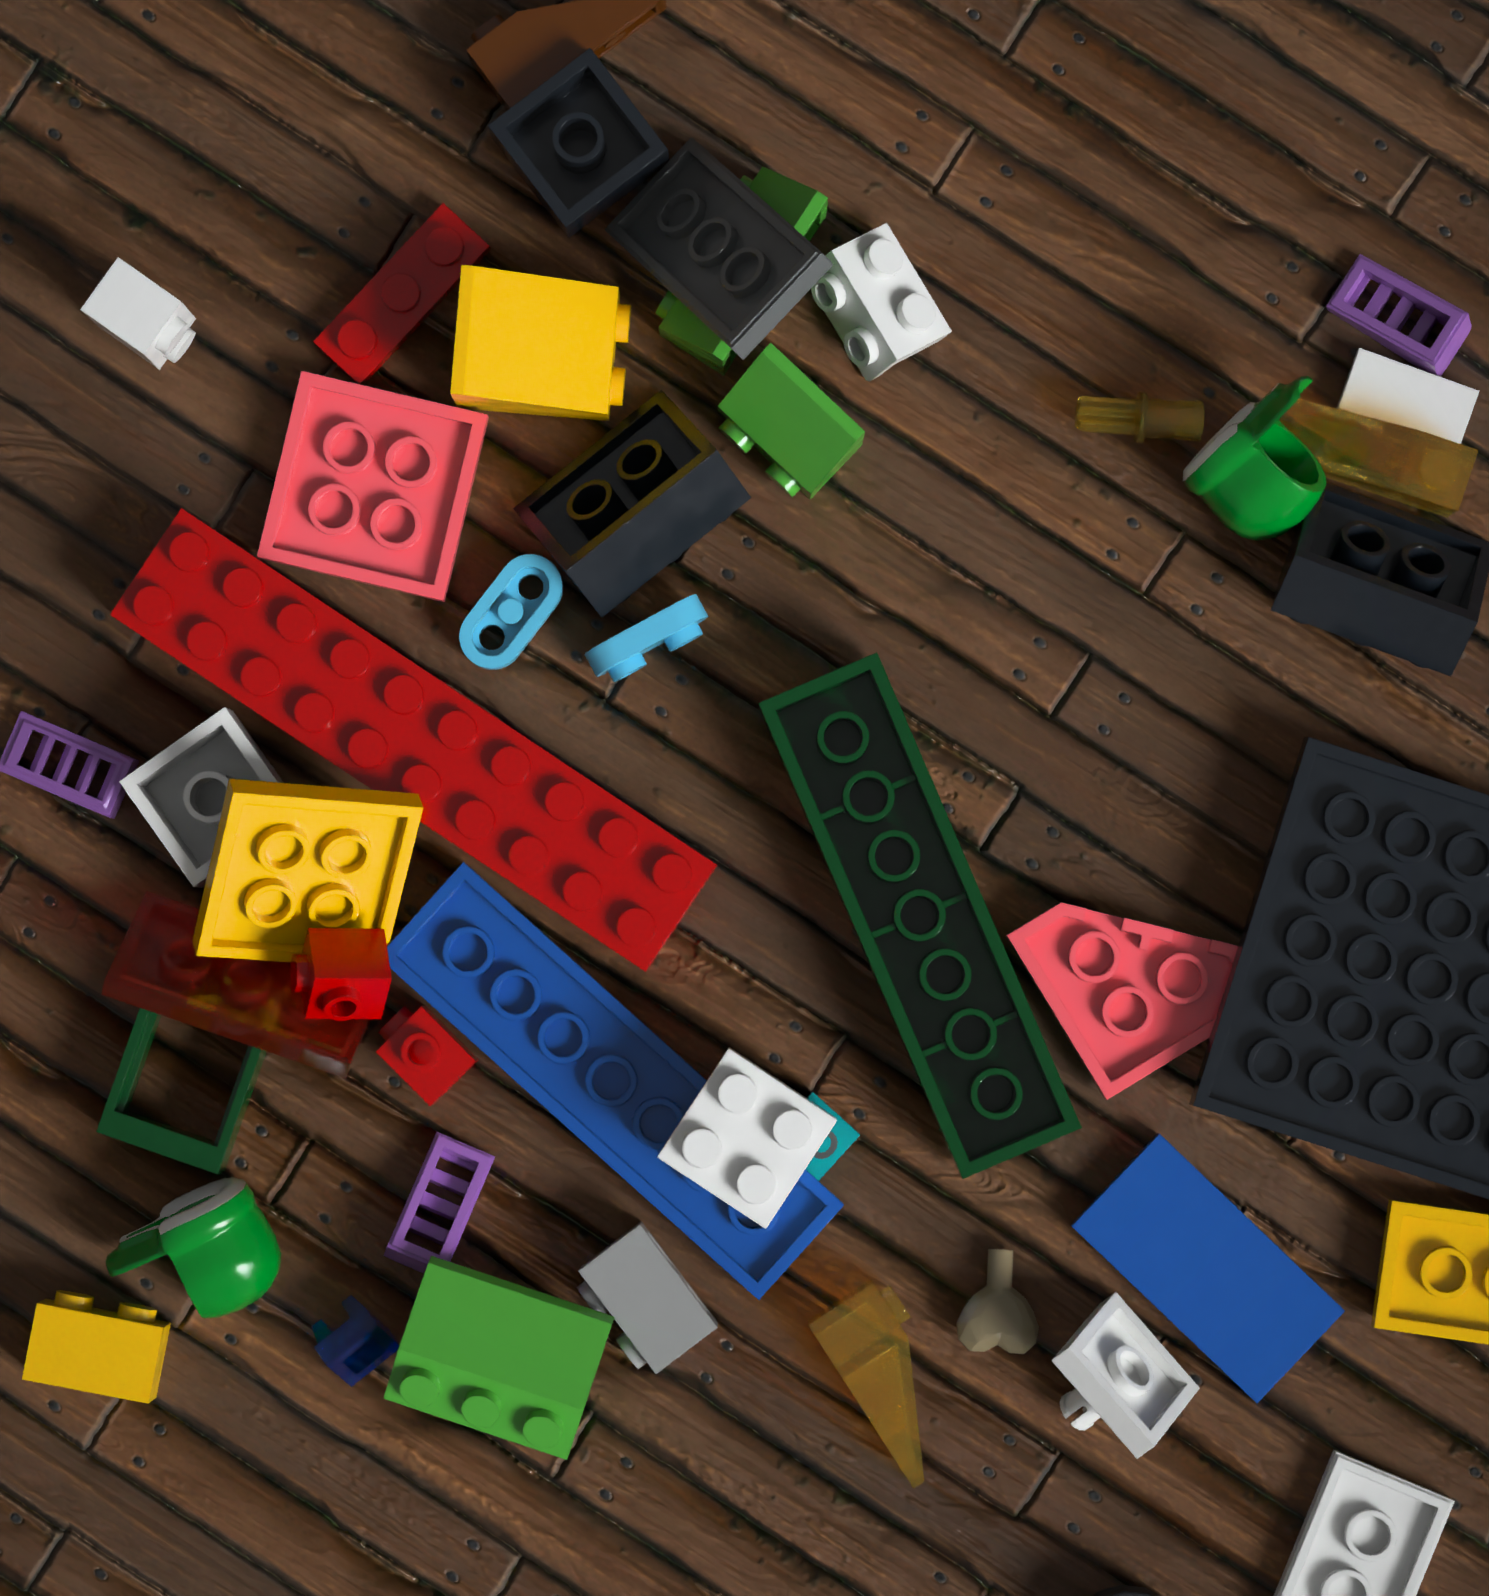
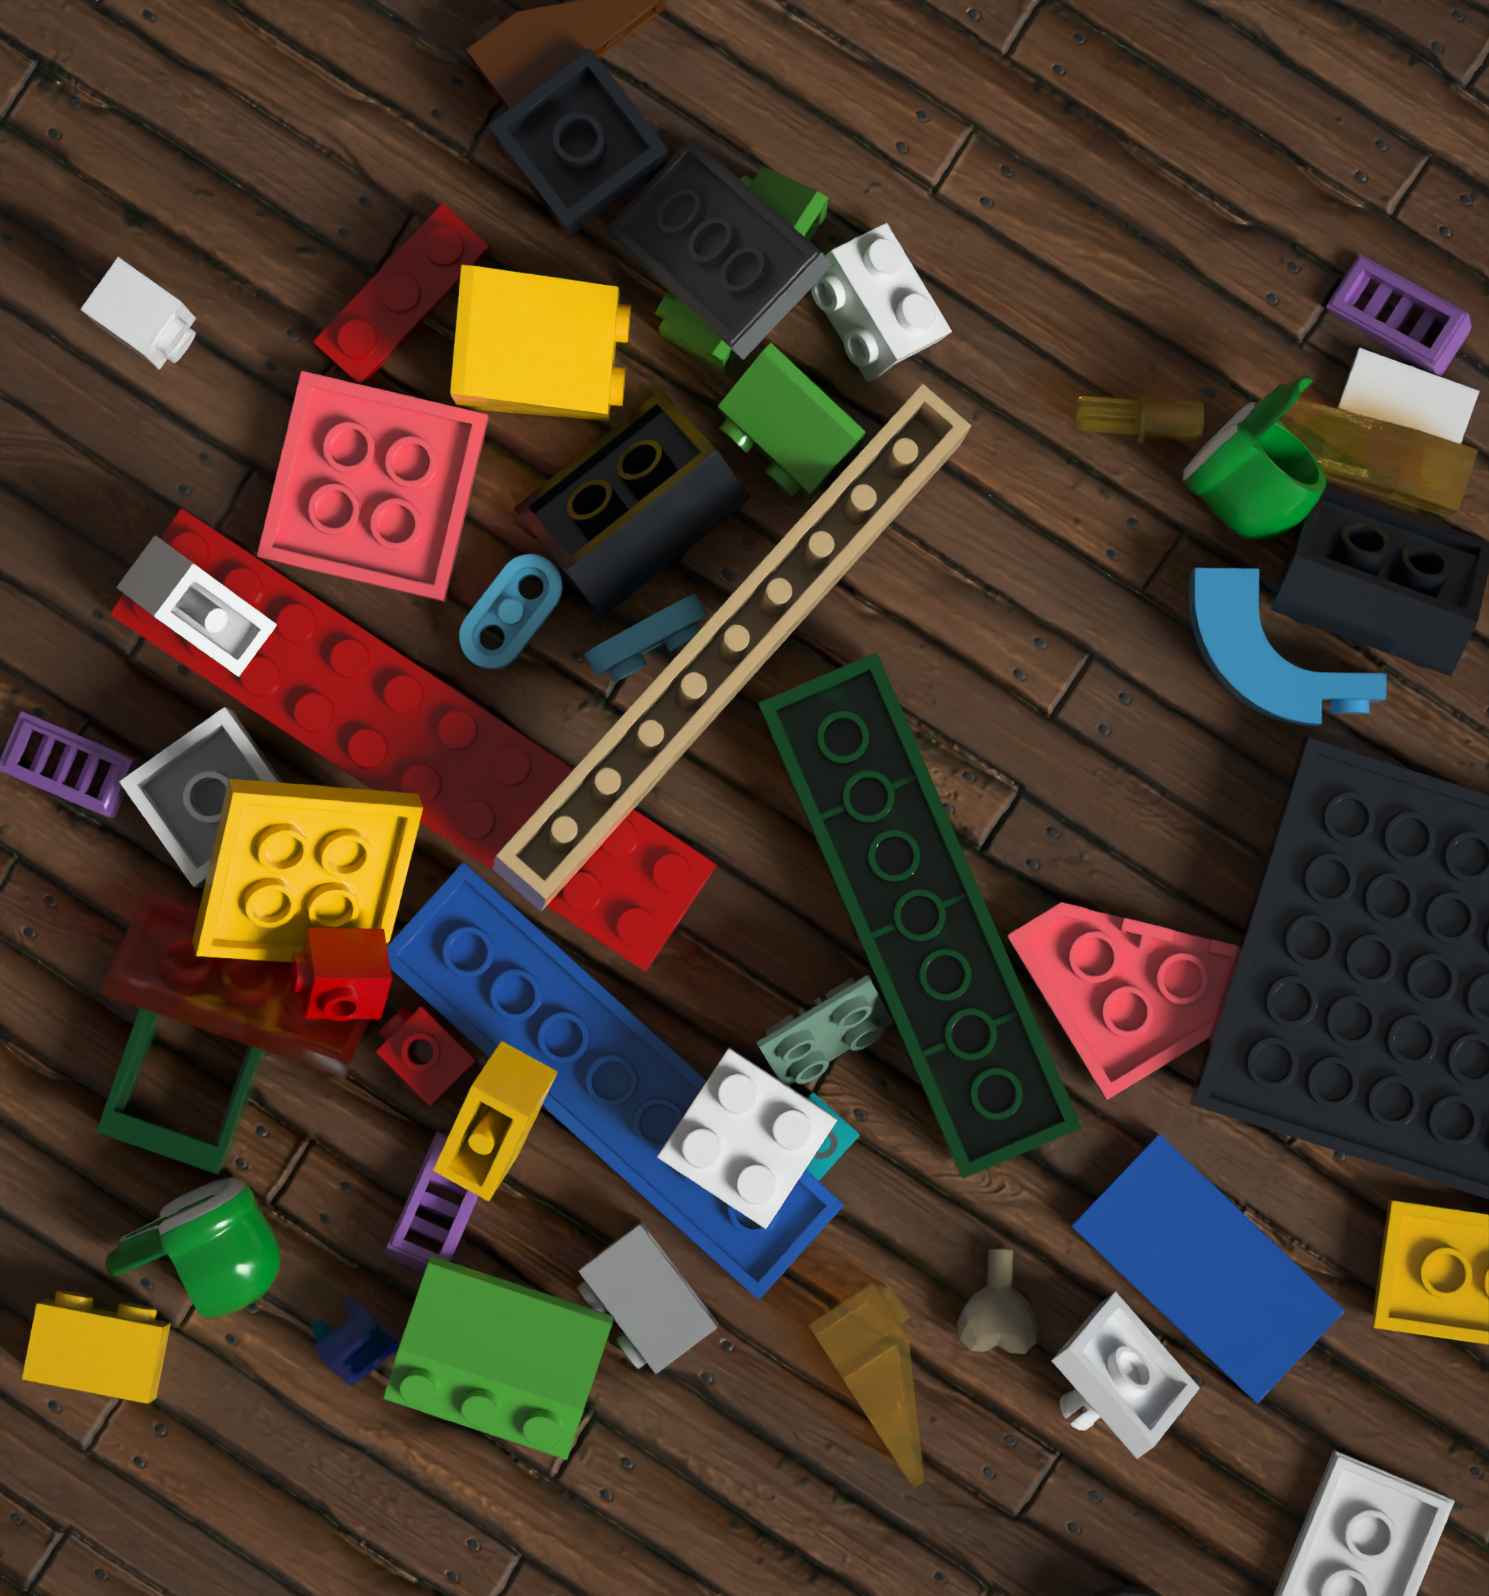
(196, 606): none -> white slope
(495, 1121): none -> yellow brick
(730, 648): none -> tan brick
(845, 1021): none -> sand green hinge
(1243, 661): none -> dark azure arch

